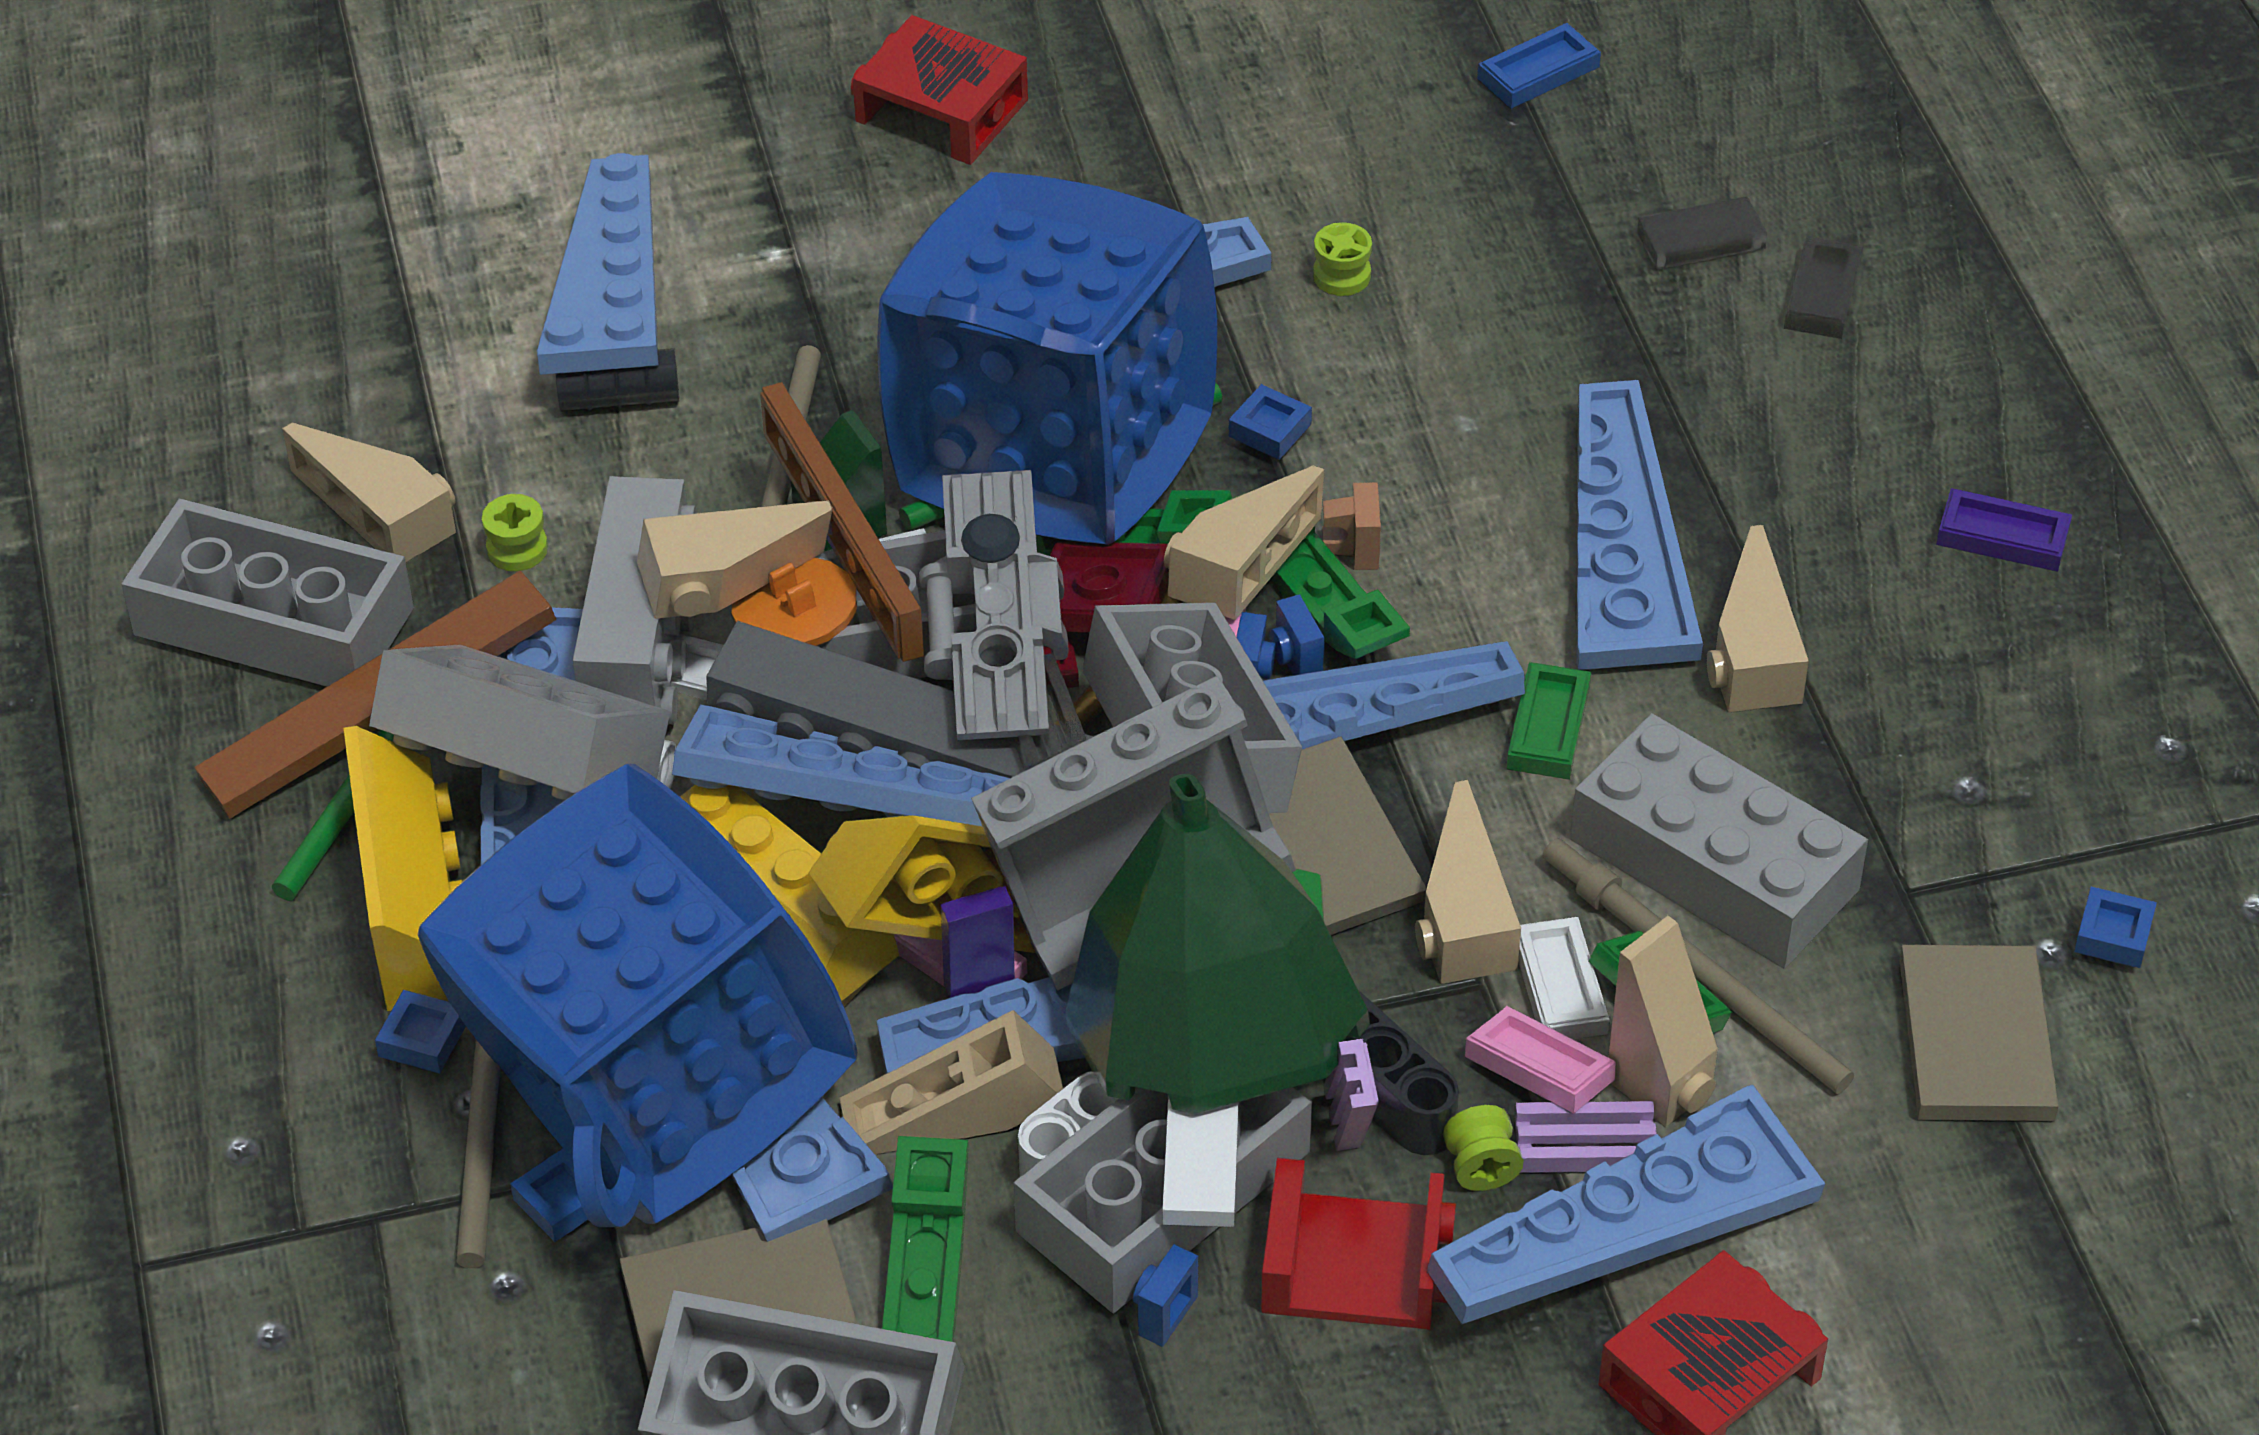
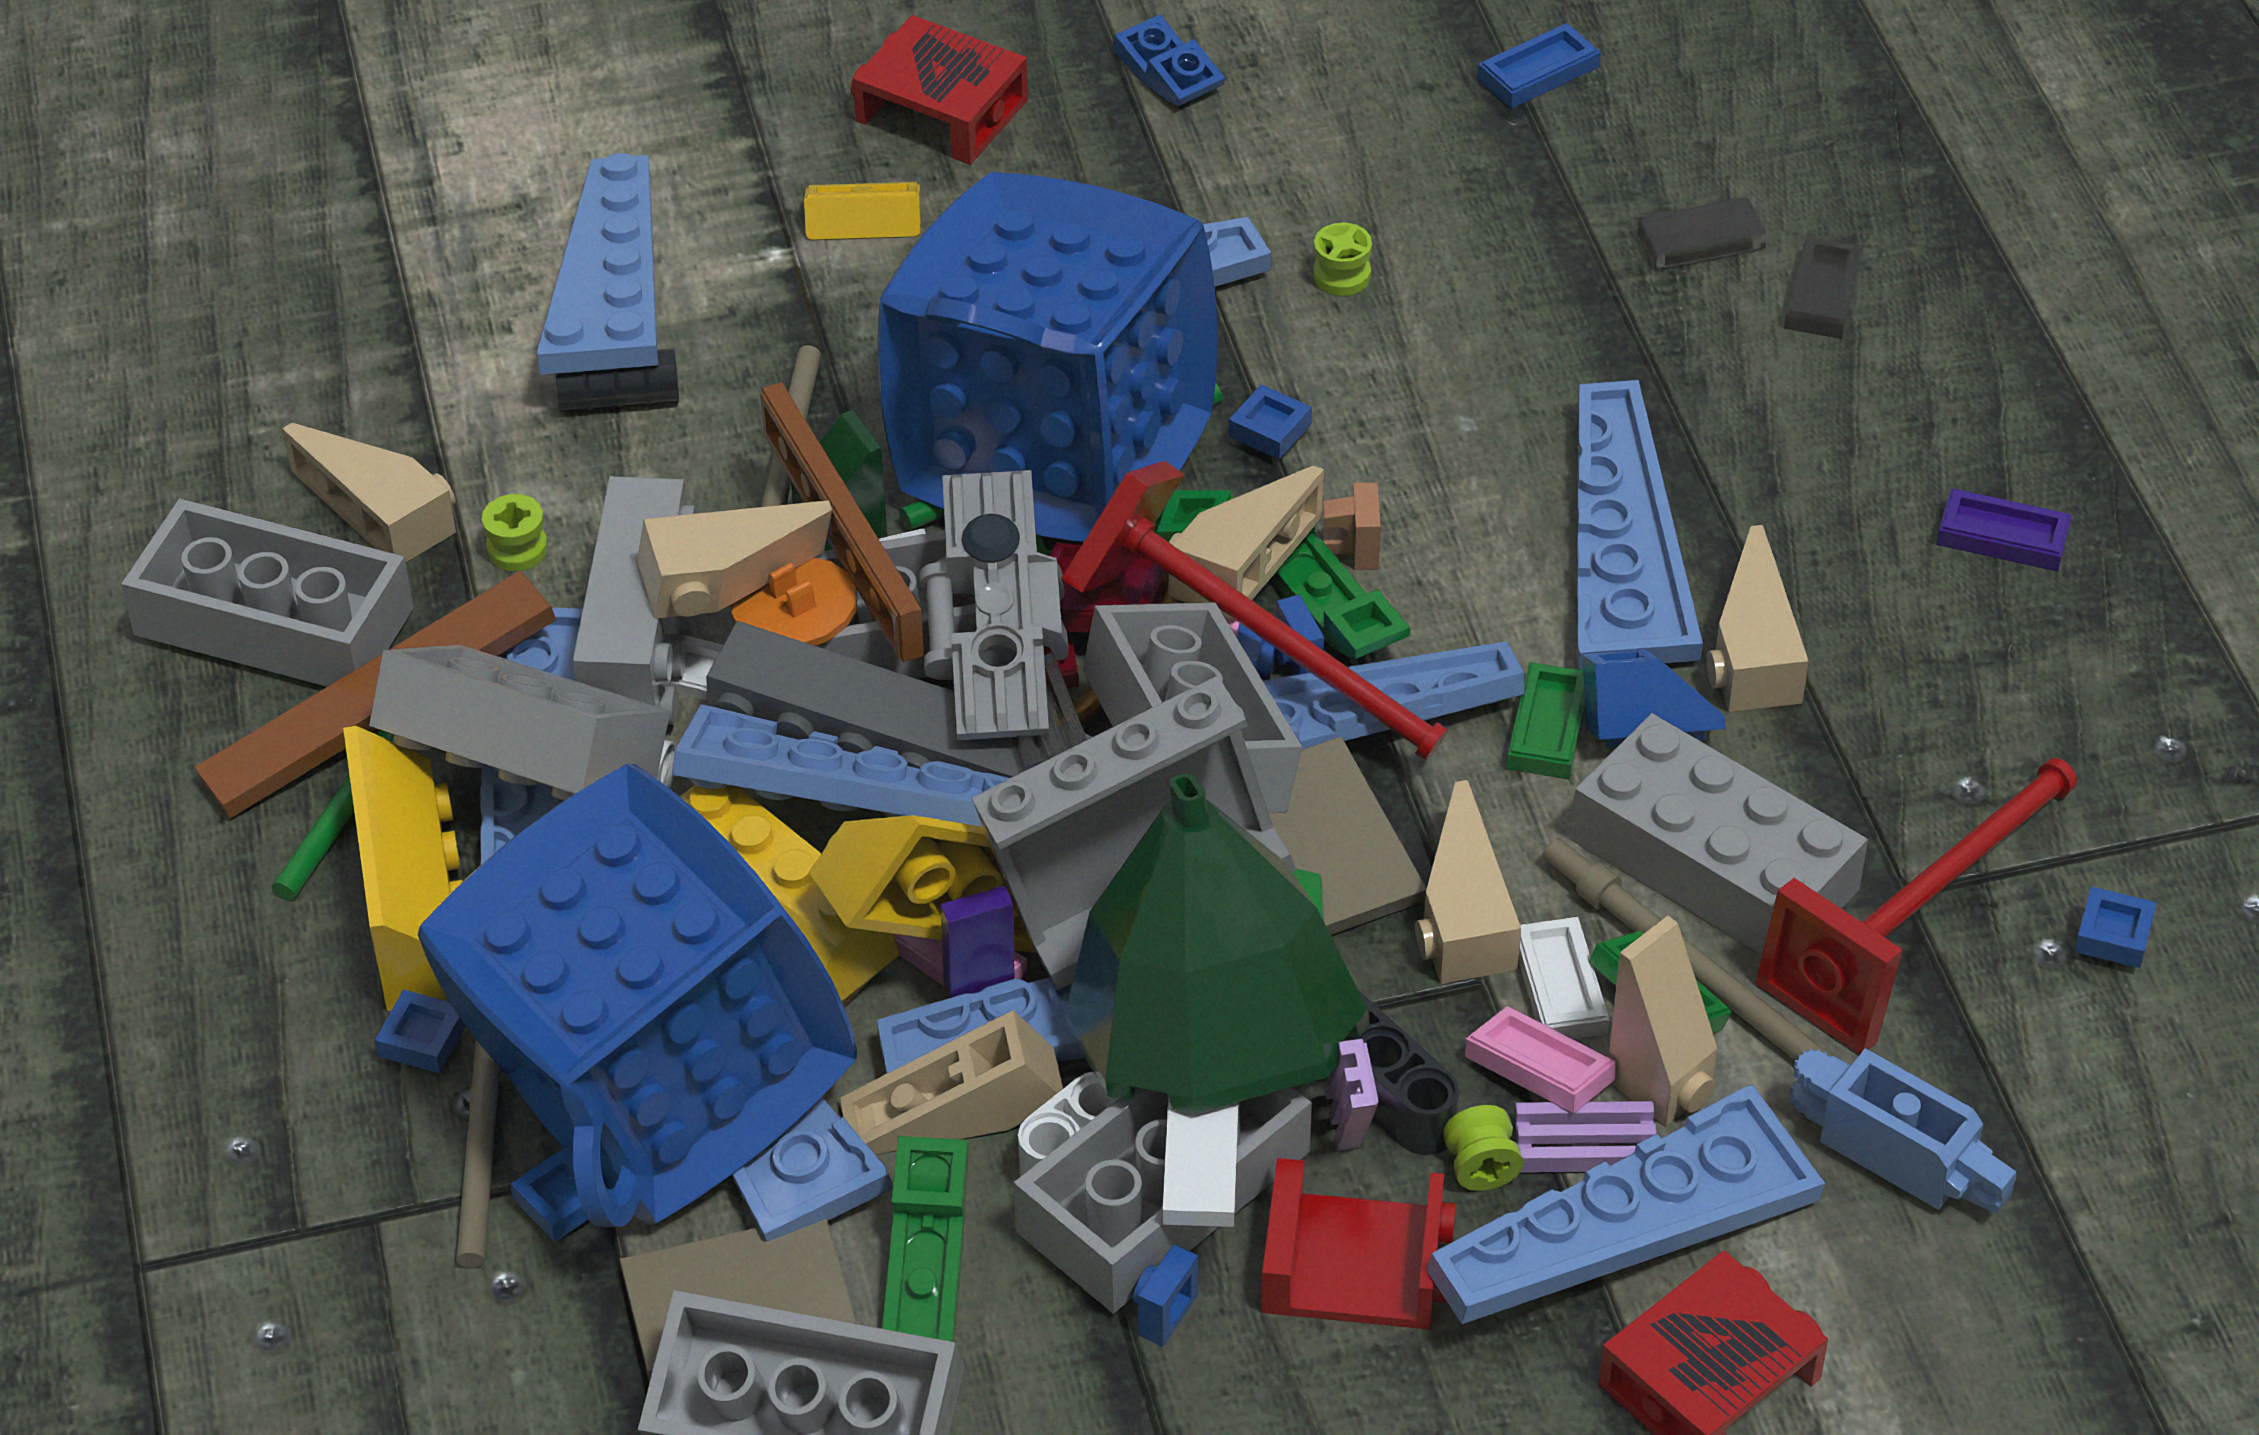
(862, 210): none -> yellow slope
(1128, 529): none -> red tile
(1166, 63): none -> blue slope
(1631, 685): none -> blue slope
(1845, 968): none -> red tile
(1900, 1129): none -> medium blue hinge
(1978, 1033): dark tan tile -> none

